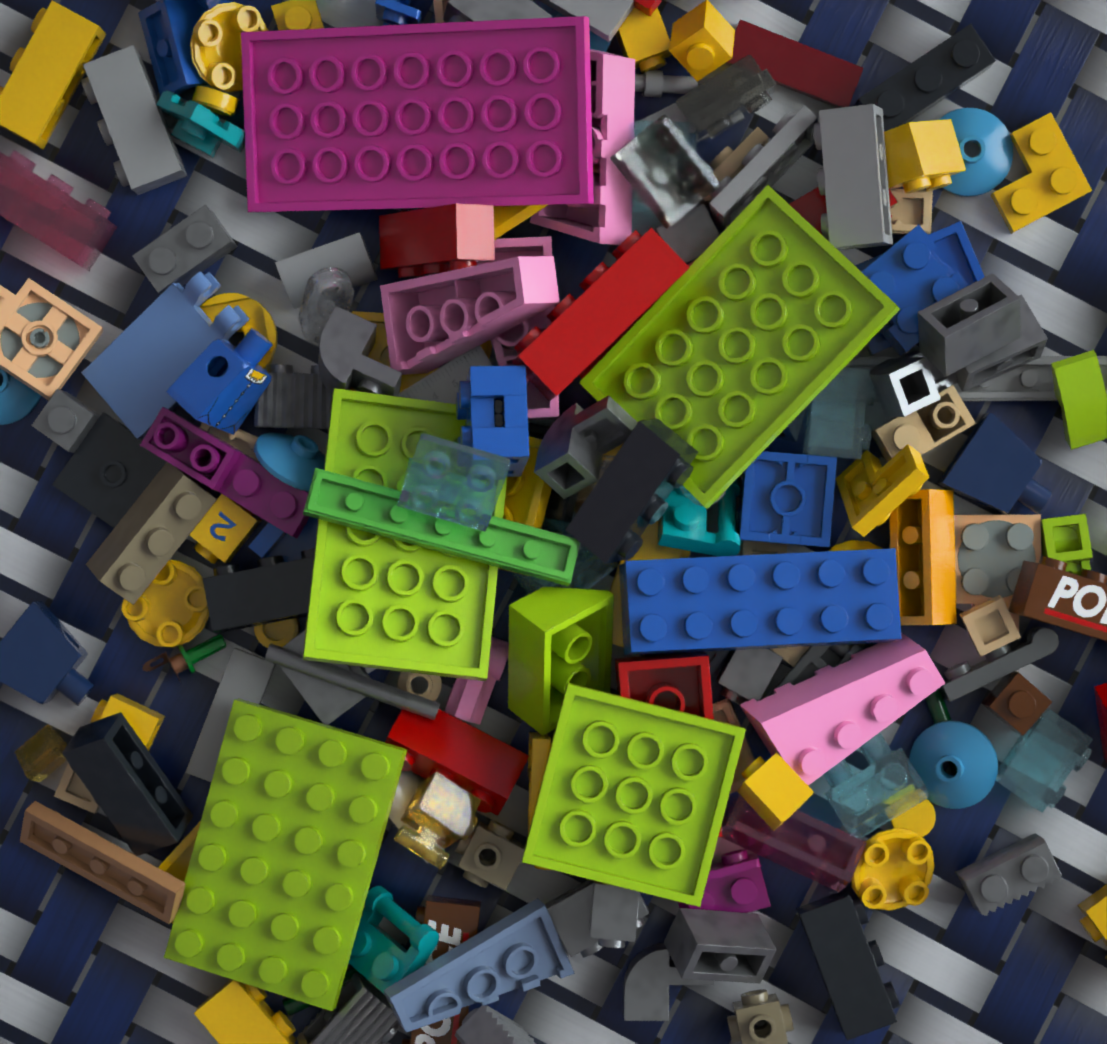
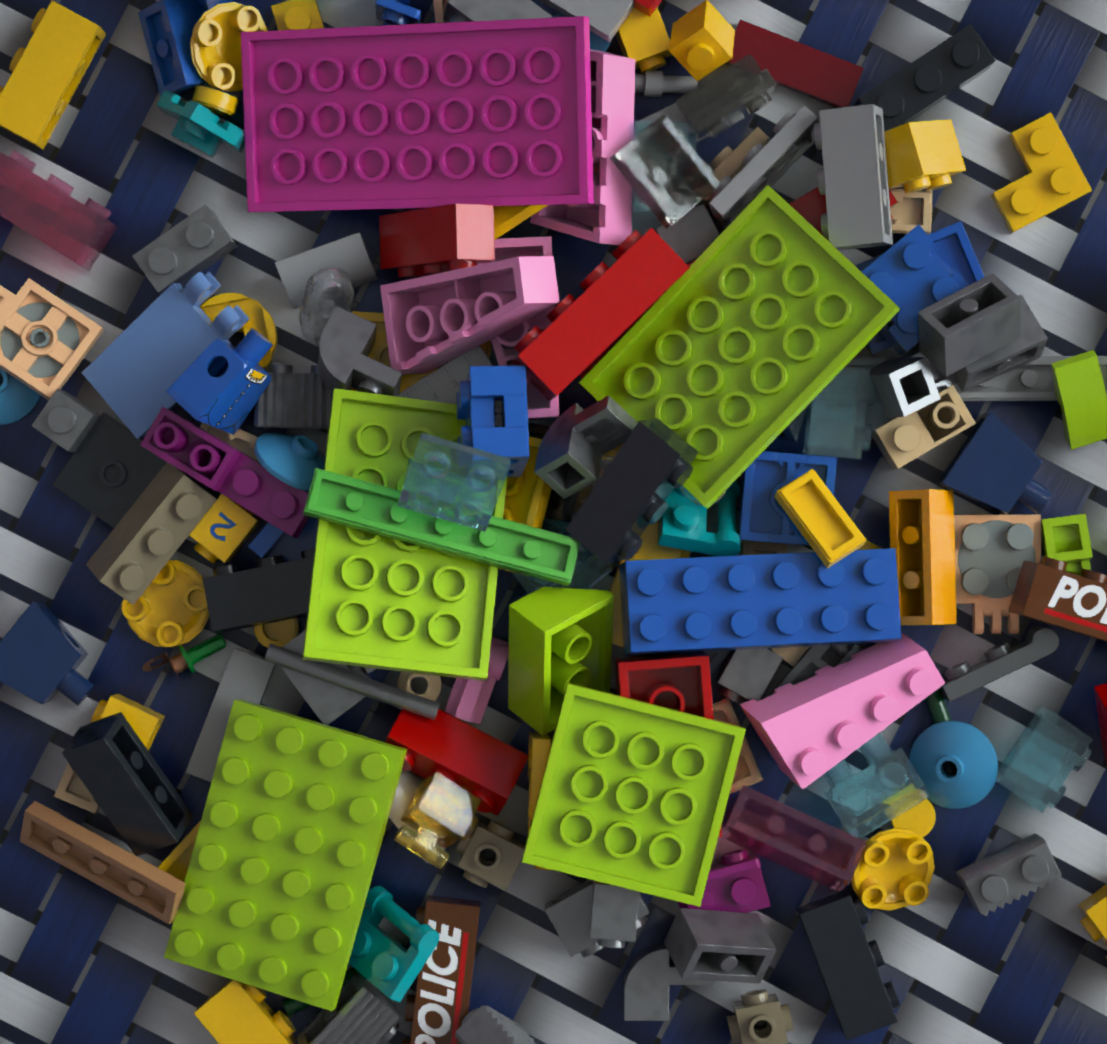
(41, 754): clear yellow slope -> none
(132, 121): light grey brick -> none
(495, 961): sand blue wing -> none
(773, 789): yellow brick -> none
(820, 518): none -> yellow tile
(875, 491): yellow plate -> none
(990, 625): tan plate -> none
(994, 155): dark azure dish -> none
(1016, 702): reddish brown brick -> none

